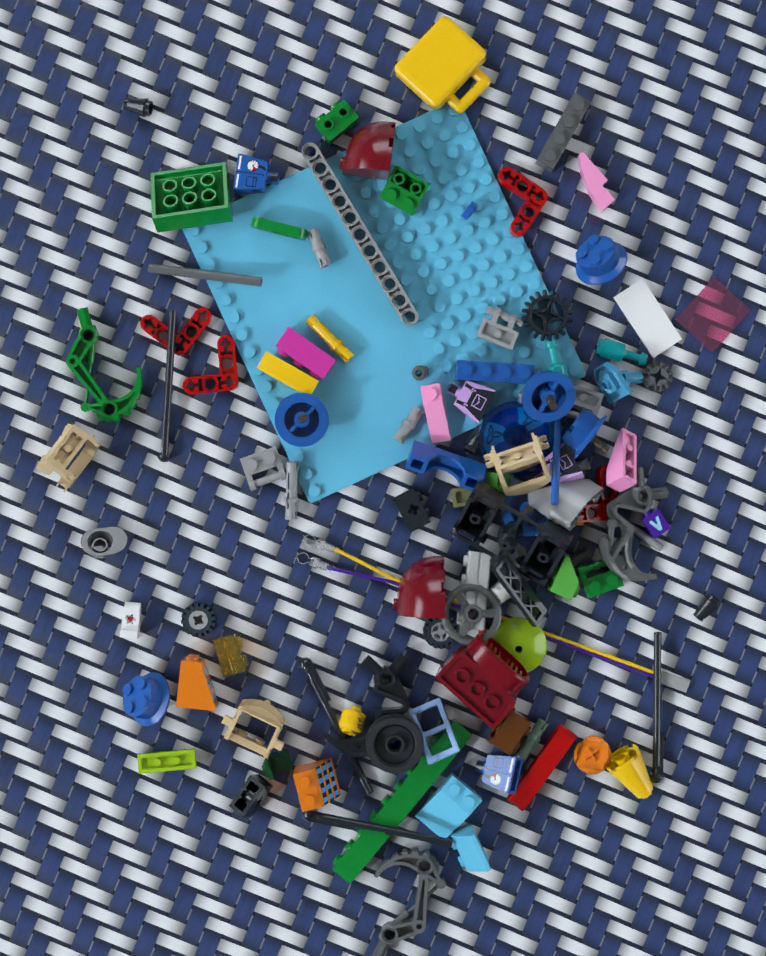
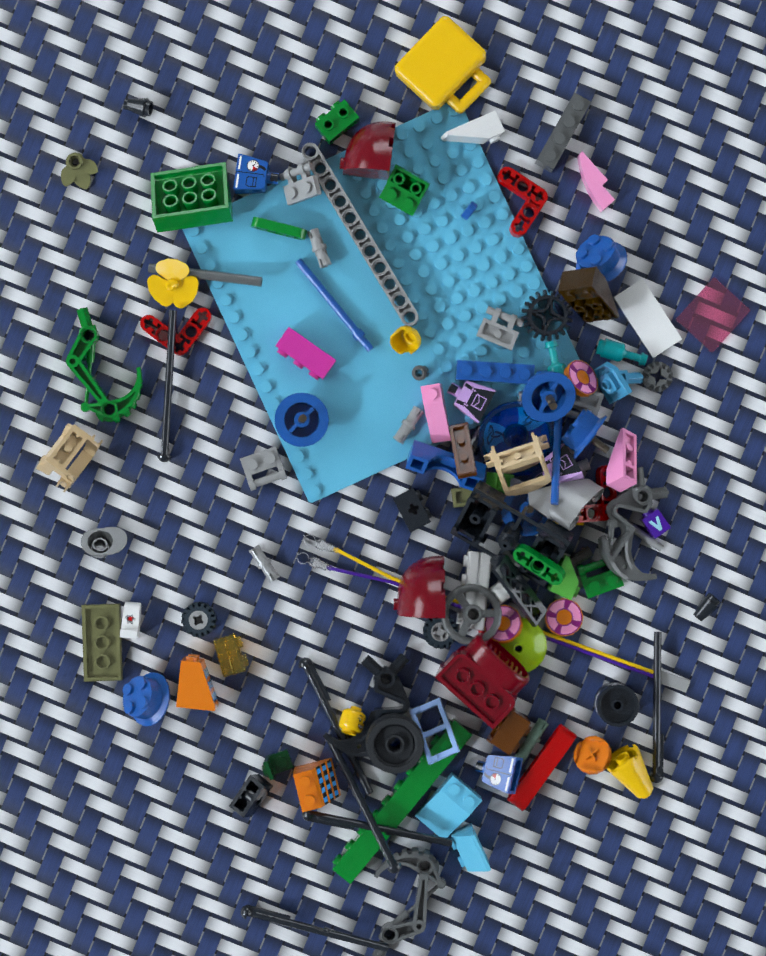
(79, 174): none -> olive plate
(102, 642): none -> olive tile
(166, 760): lime plate -> none
(176, 287): none -> yellow piece
(224, 373): red beam -> none
(263, 711): tan animal -> none
(264, 563): none -> light grey pin
(283, 919): none -> black bar
(287, 374): yellow slope -> none
(291, 490): light grey pin -> none
(303, 189): none -> light grey plate
(336, 345): yellow pin -> none
(358, 334): none -> blue bar
(394, 866): none -> black bar
(405, 340): none -> yellow hair
(463, 450): none -> tile
(477, 131): none -> white slope
(510, 625): none -> tile
(548, 576): none -> green beam
(563, 617): none -> tile
(582, 377): none -> tile
(588, 294): none -> dark brown slope
(605, 700): none -> black wheel

